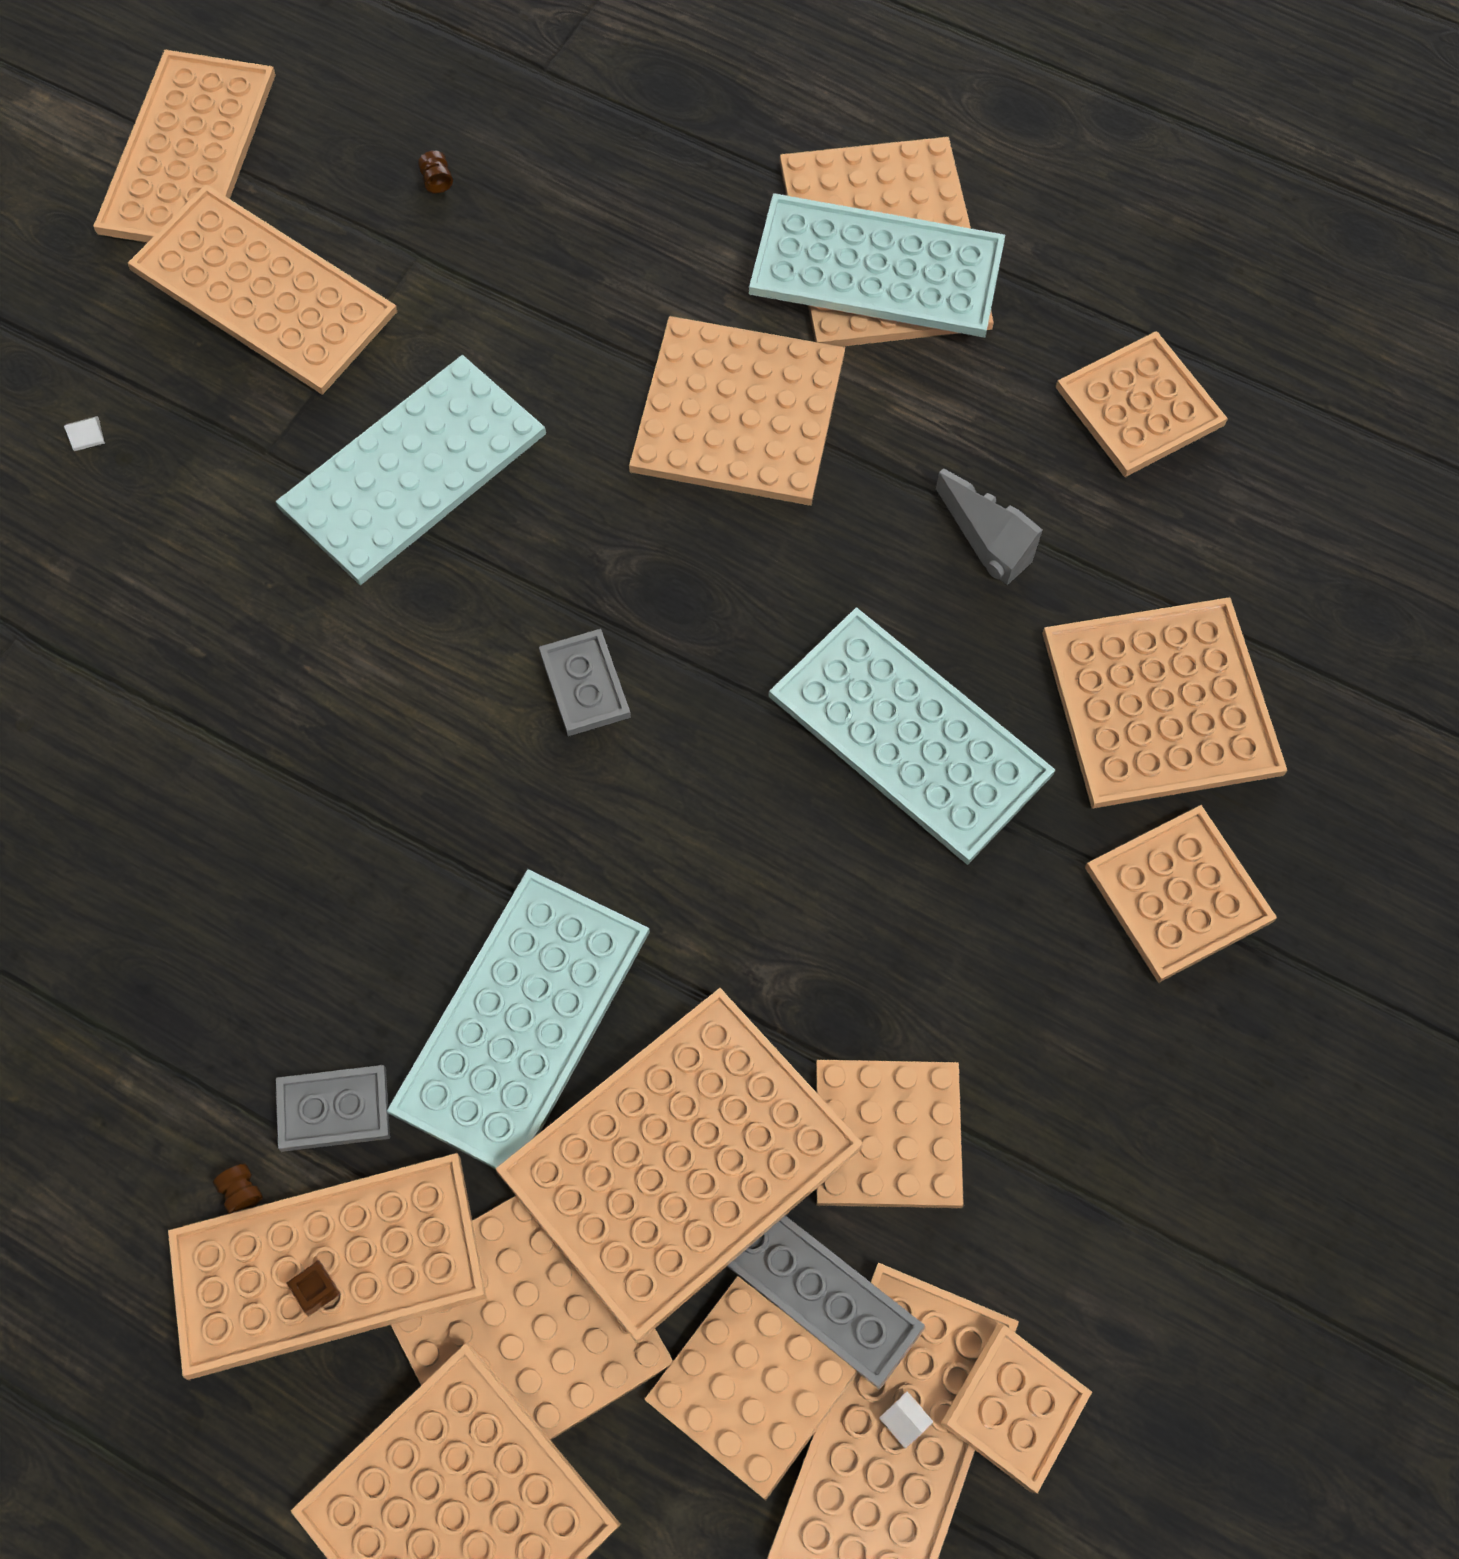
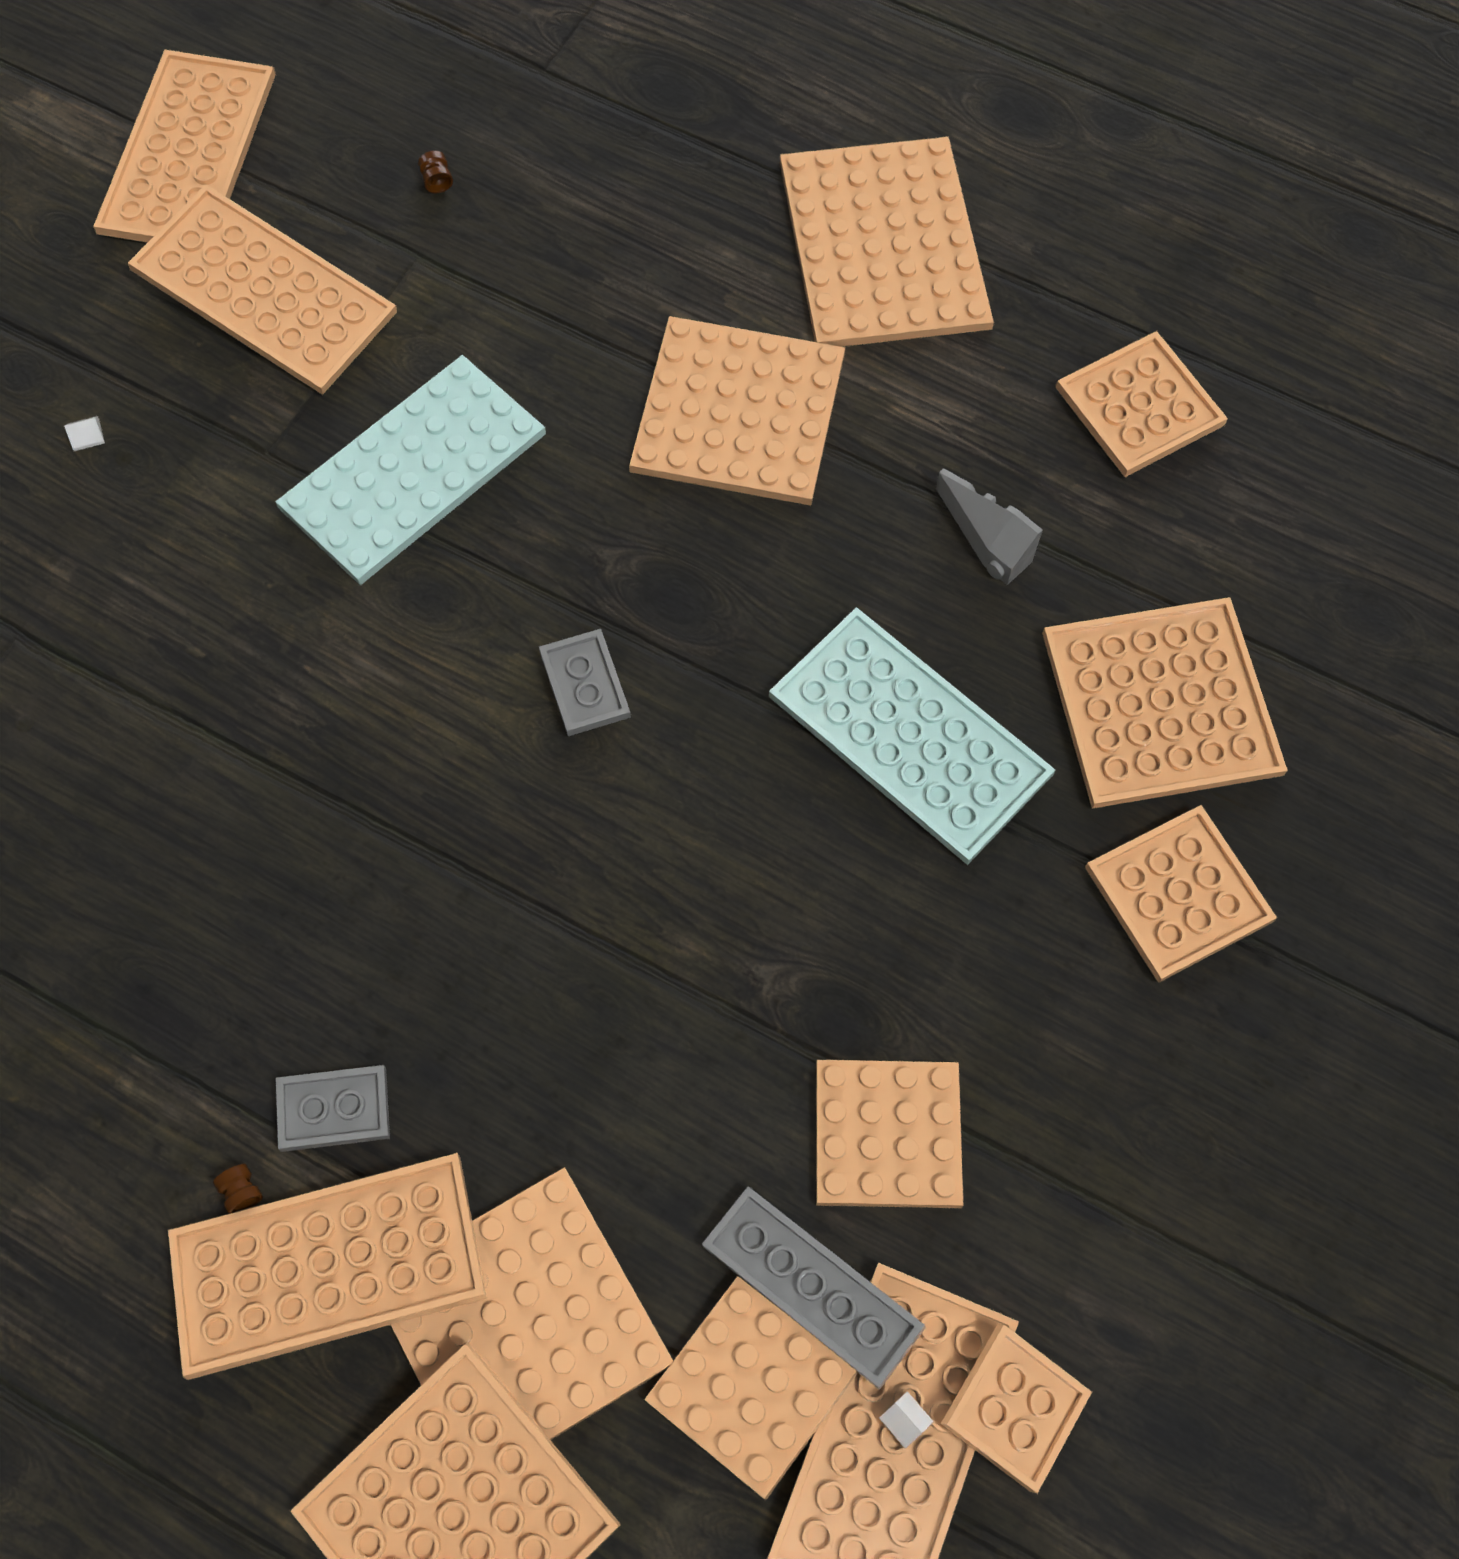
(313, 1288): reddish brown tile -> none
(519, 1021): light aqua plate -> none
(678, 1162): light nougat plate -> none
(877, 265): light aqua plate -> none

